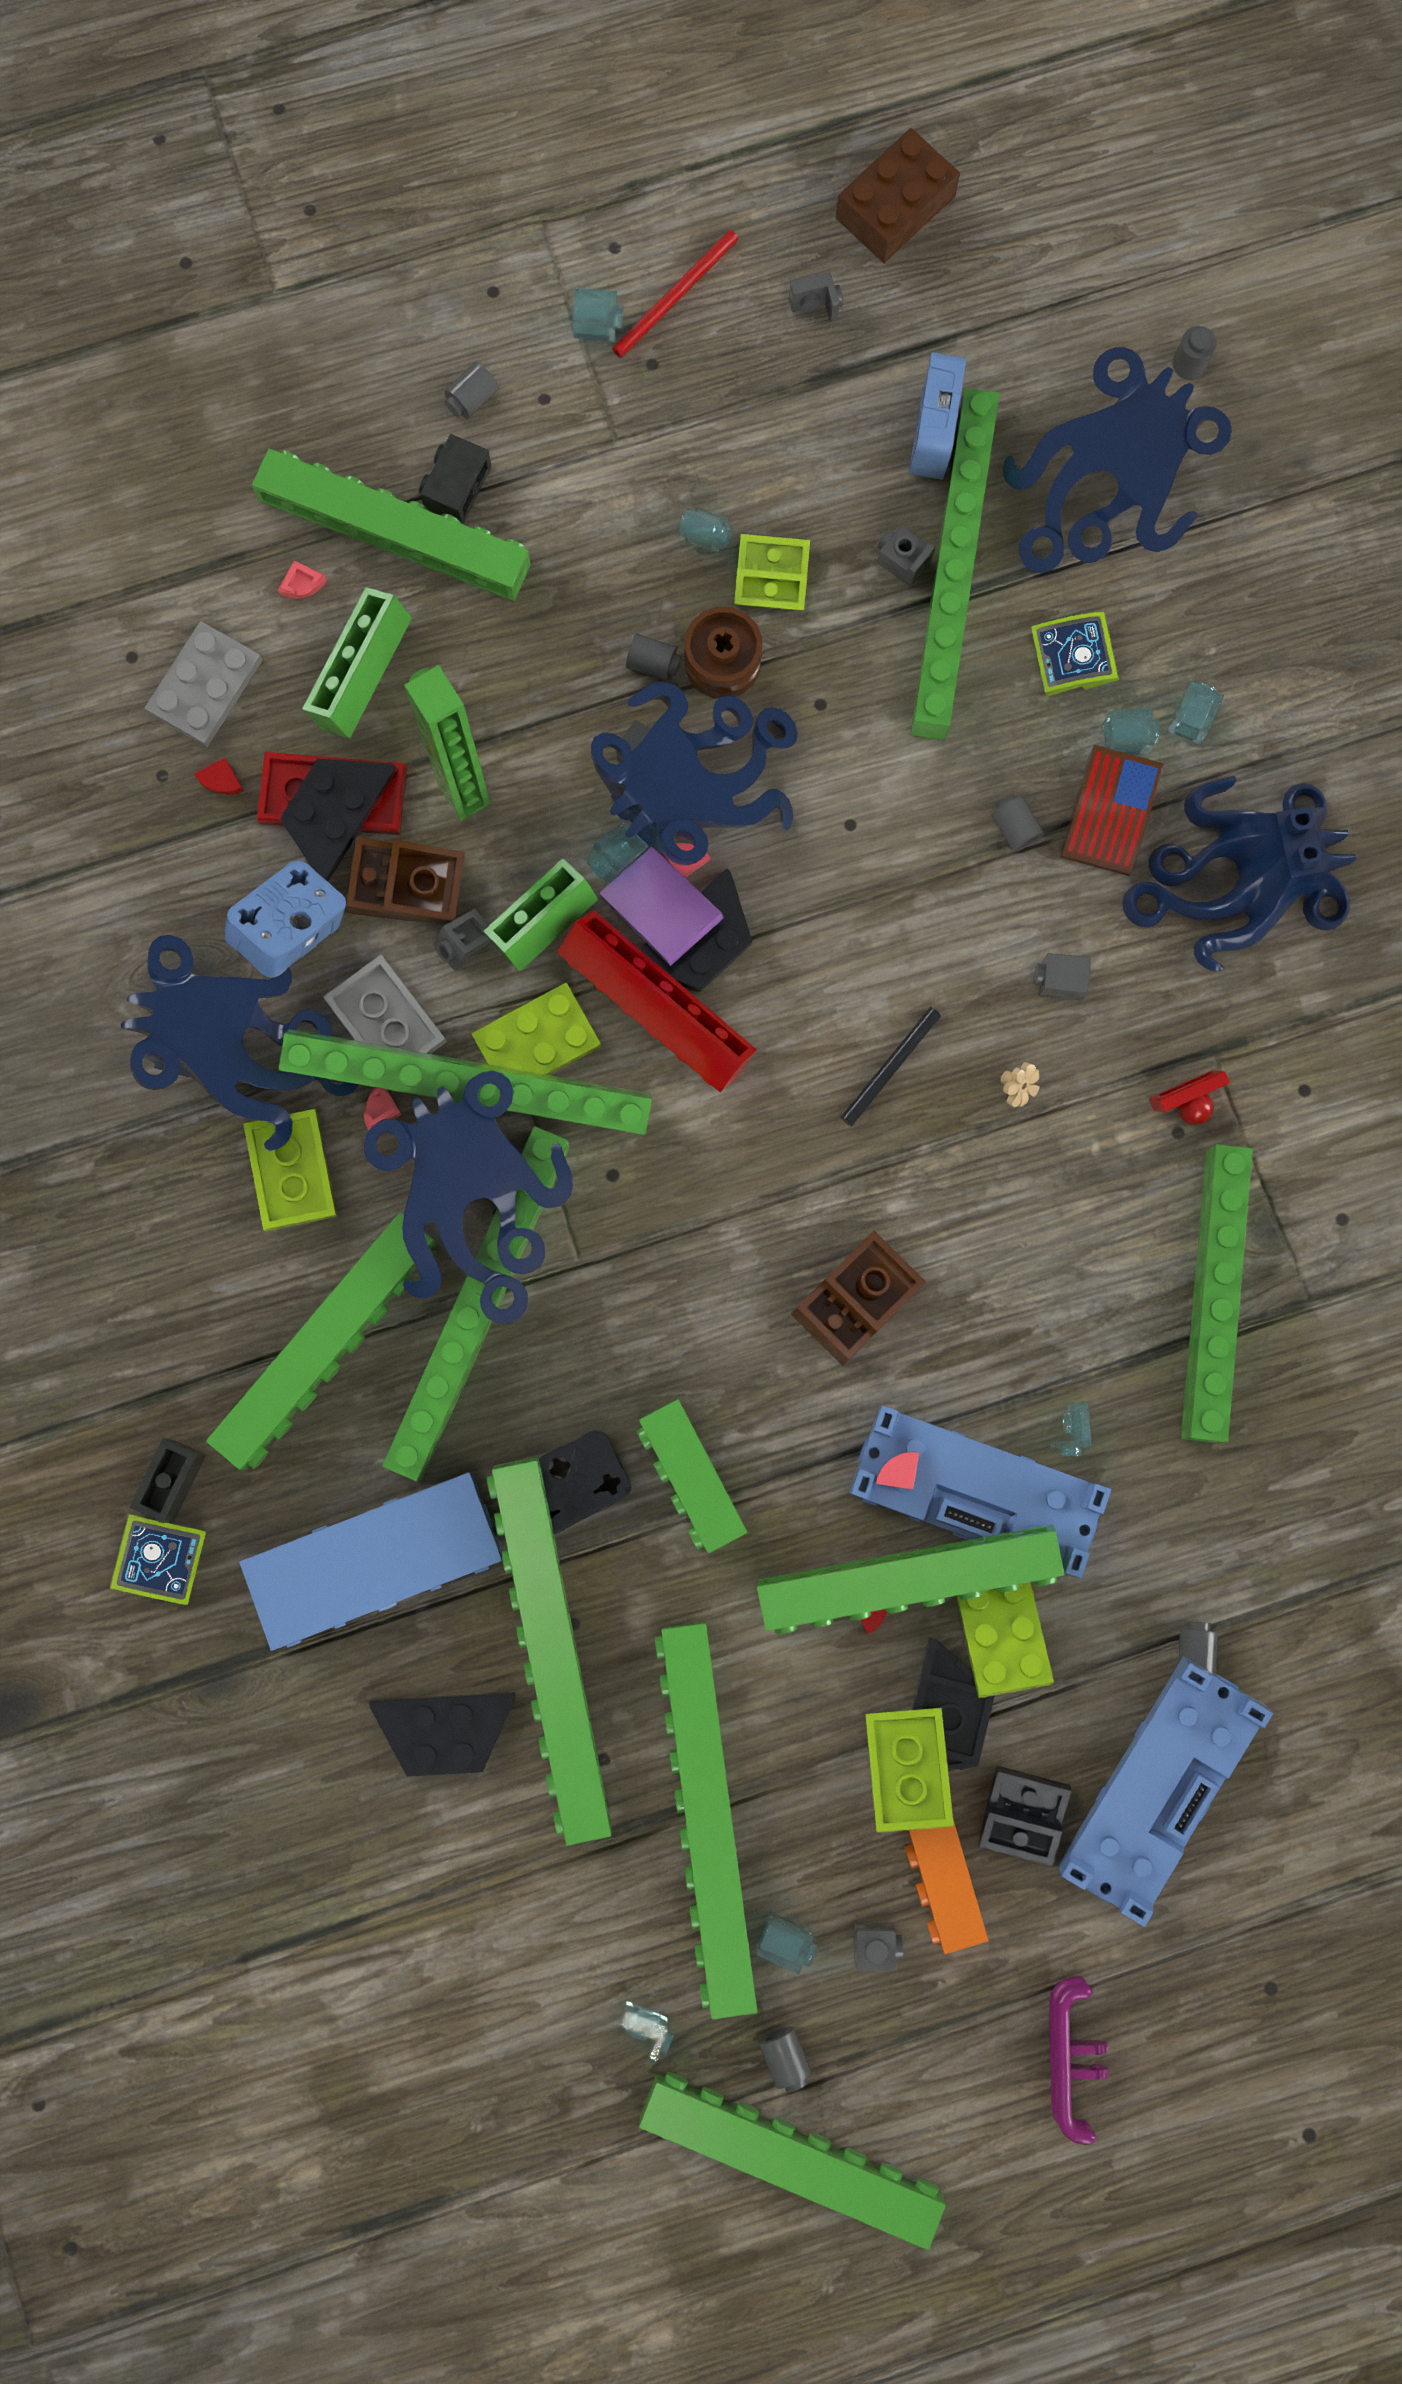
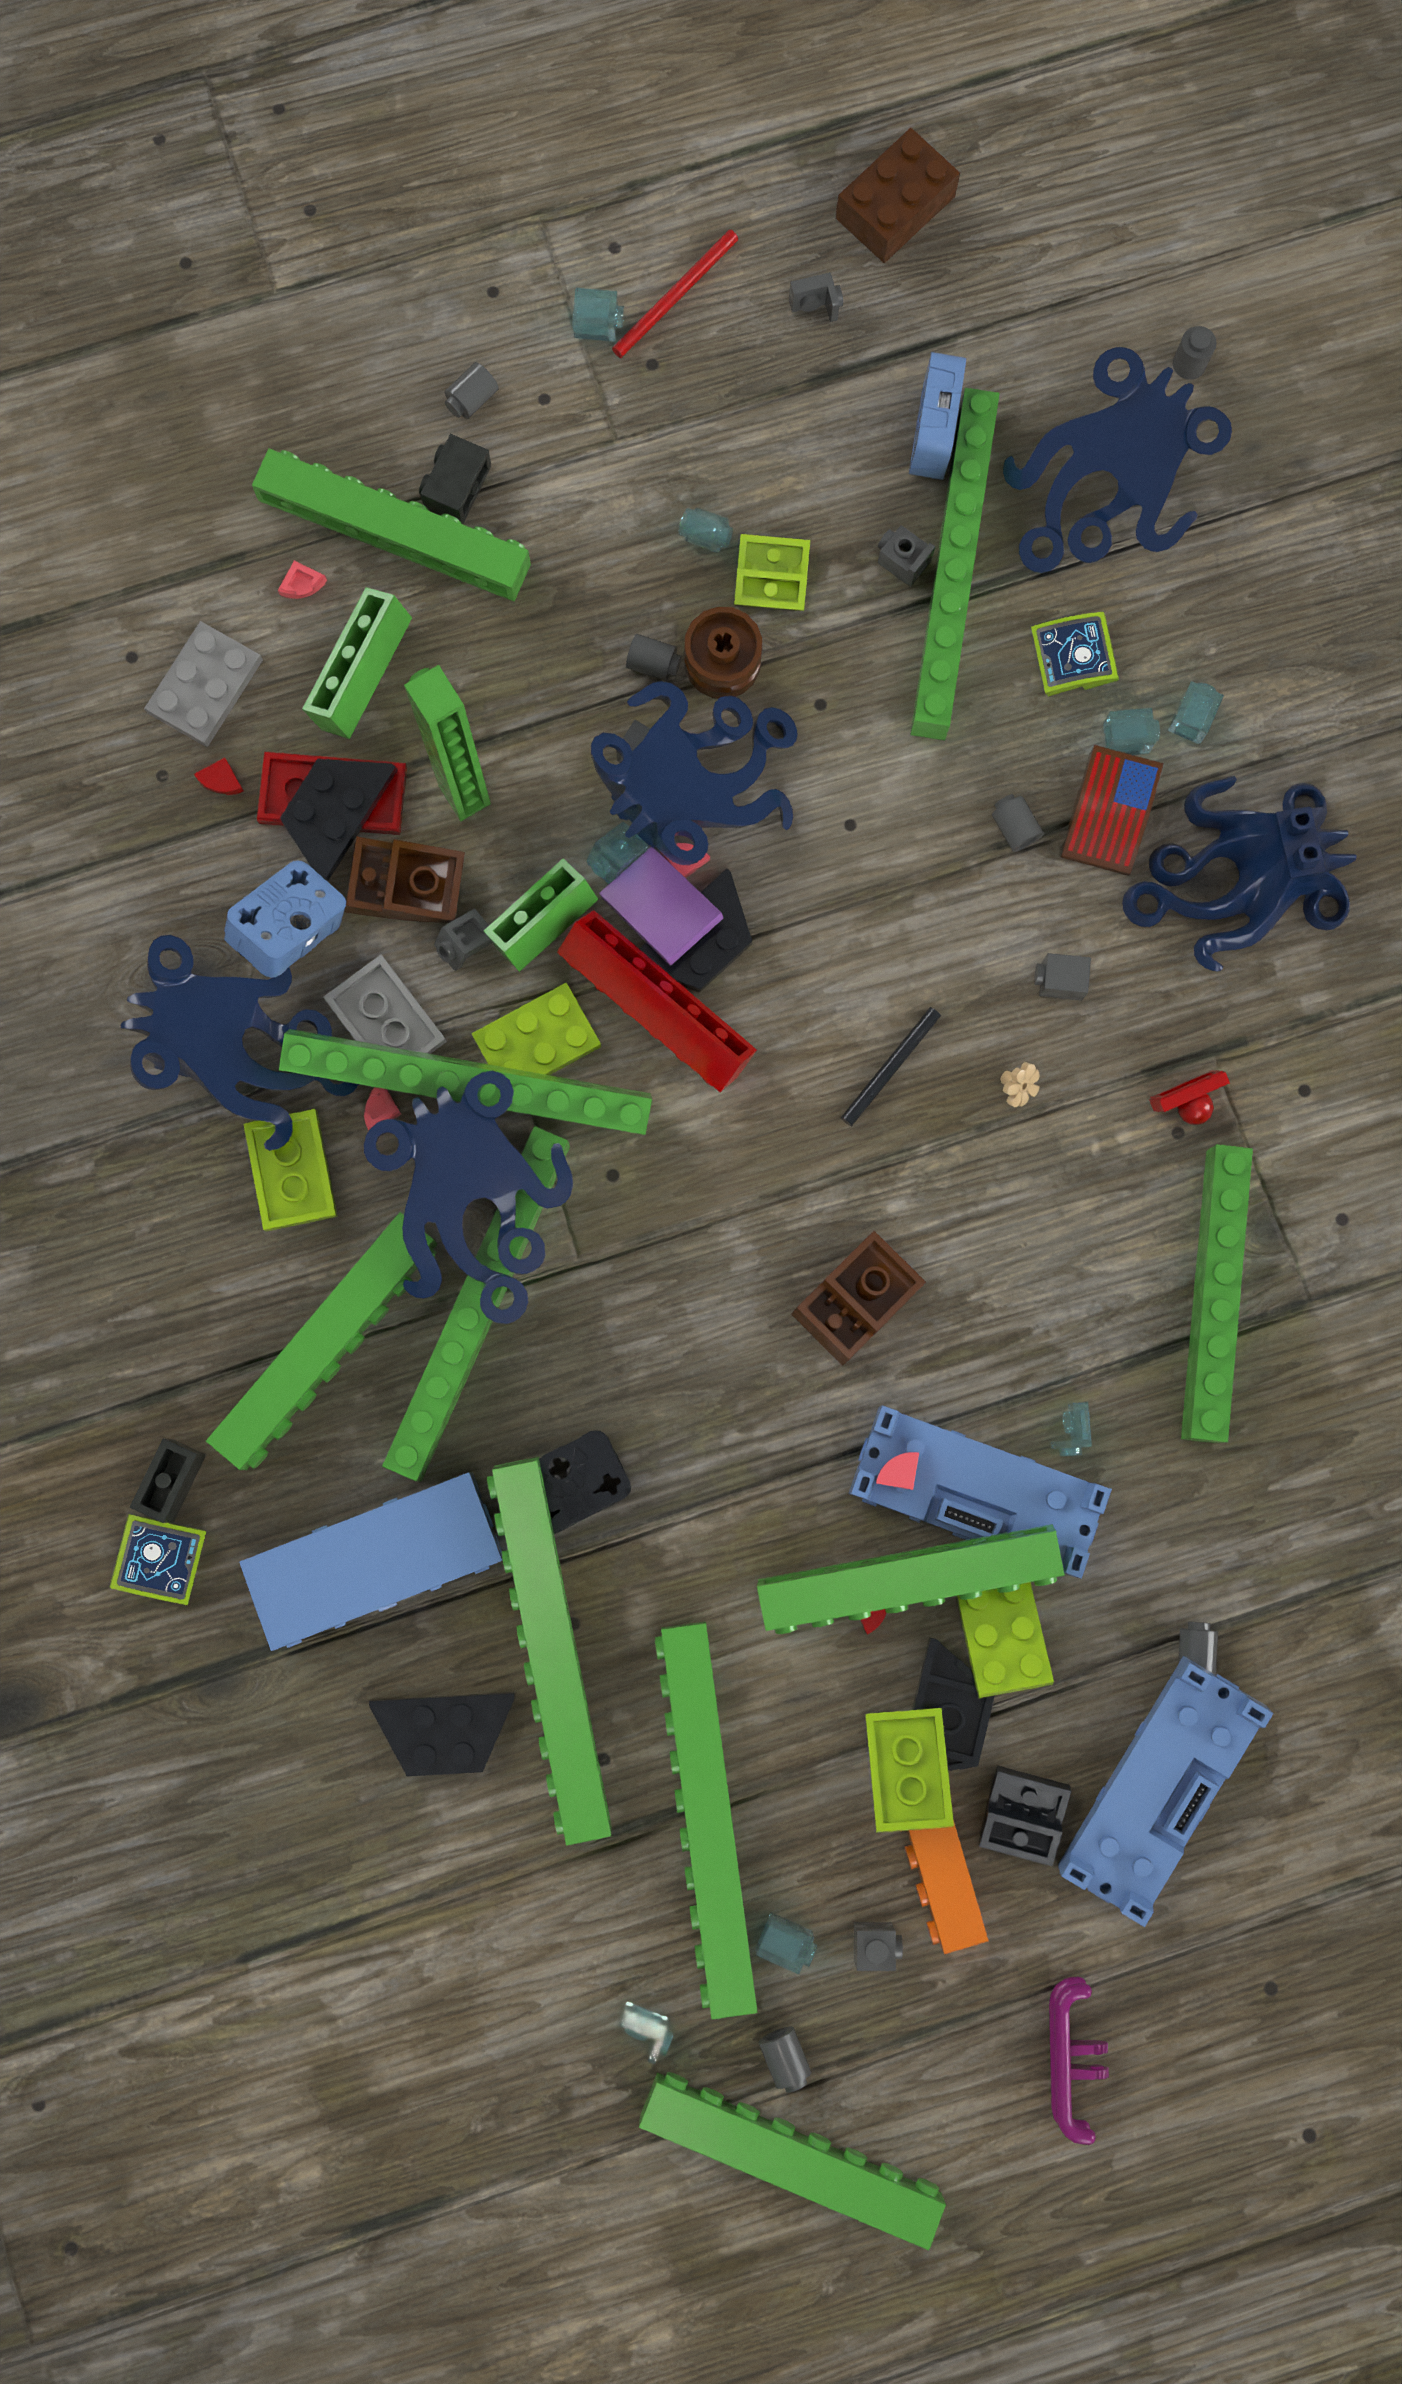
(692, 1476): bright green brick -> none

